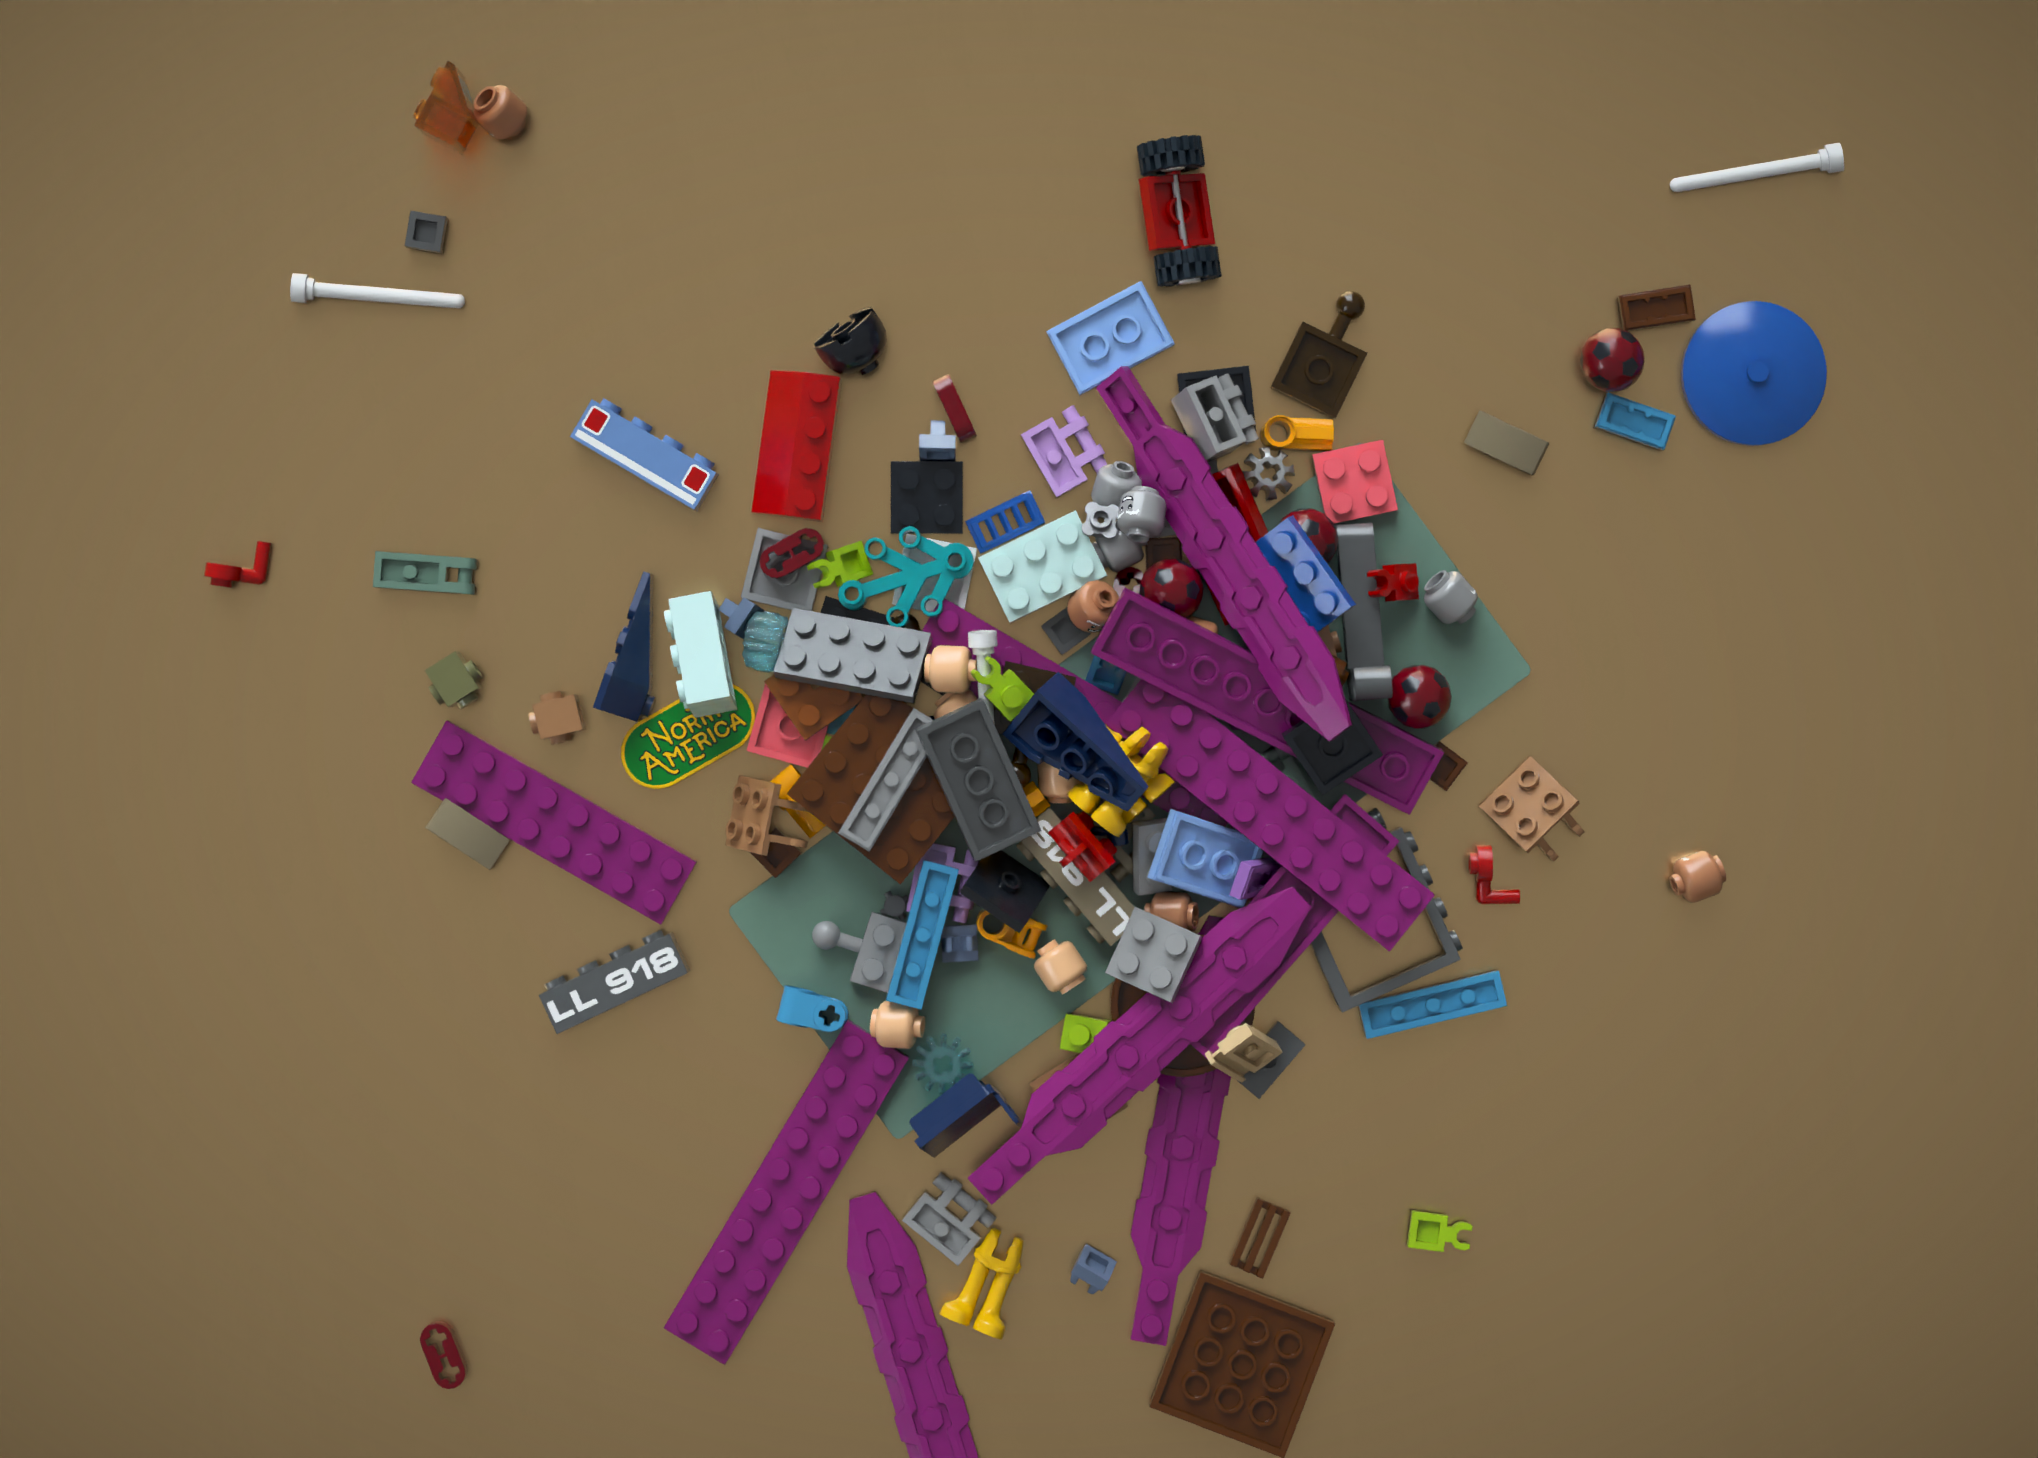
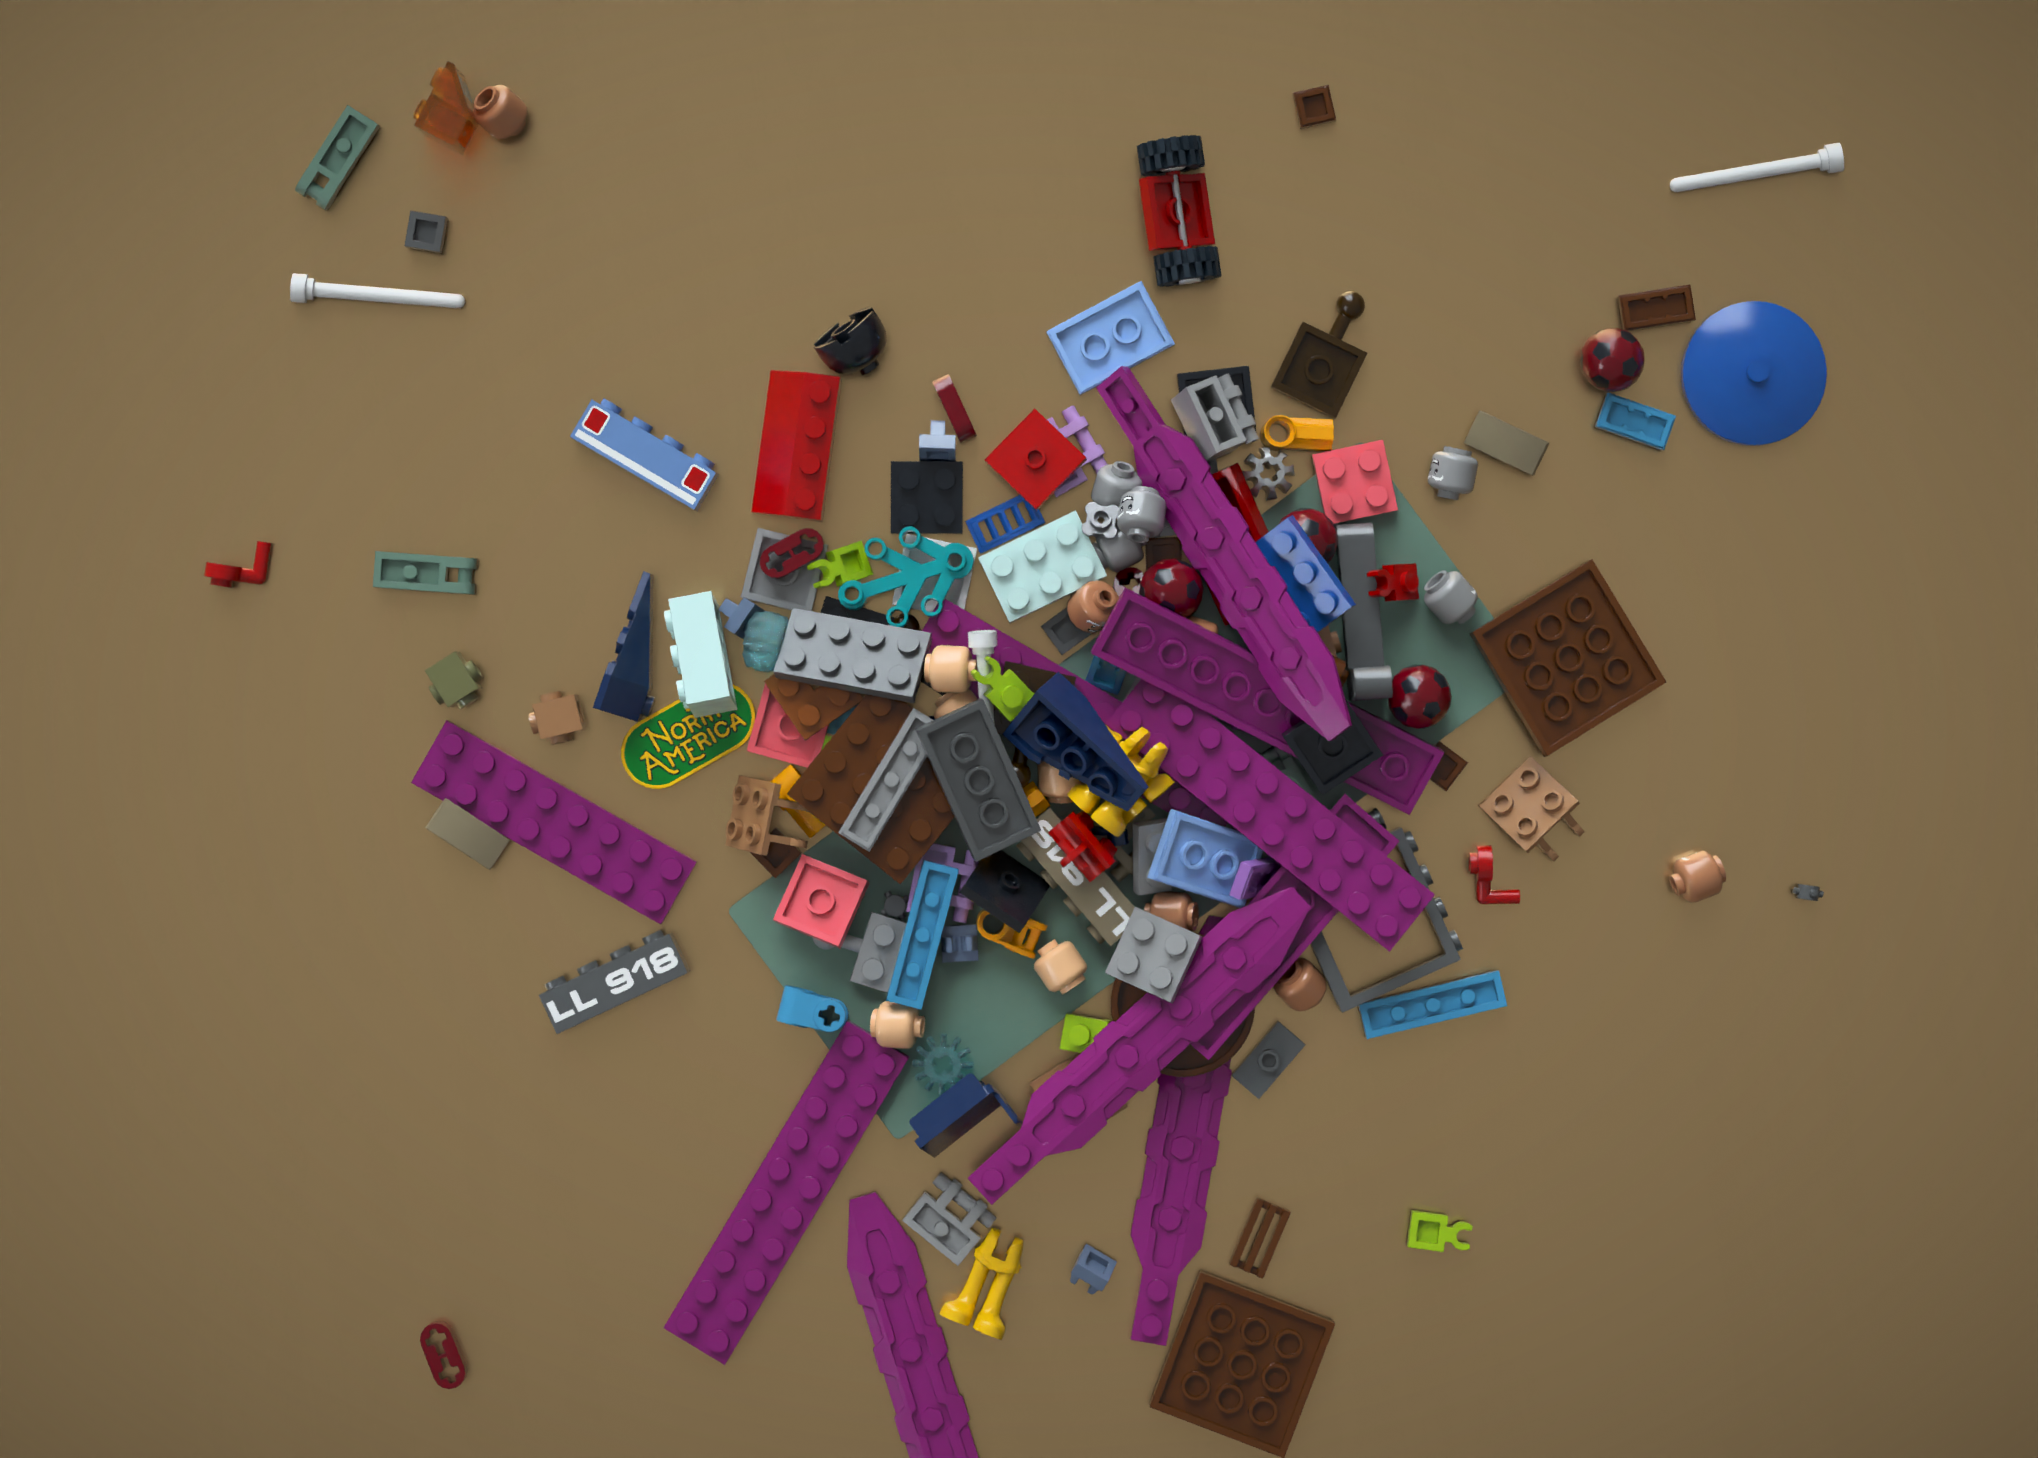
(337, 156): none -> sand green plate
(821, 901): none -> coral plate
(1035, 459): none -> red plate
(1243, 1051): tan plate -> none
(1301, 986): none -> nougat head
(1314, 106): none -> reddish brown tile
(1452, 472): none -> light grey head
(1568, 658): none -> reddish brown plate
(1808, 892): none -> dark grey piece

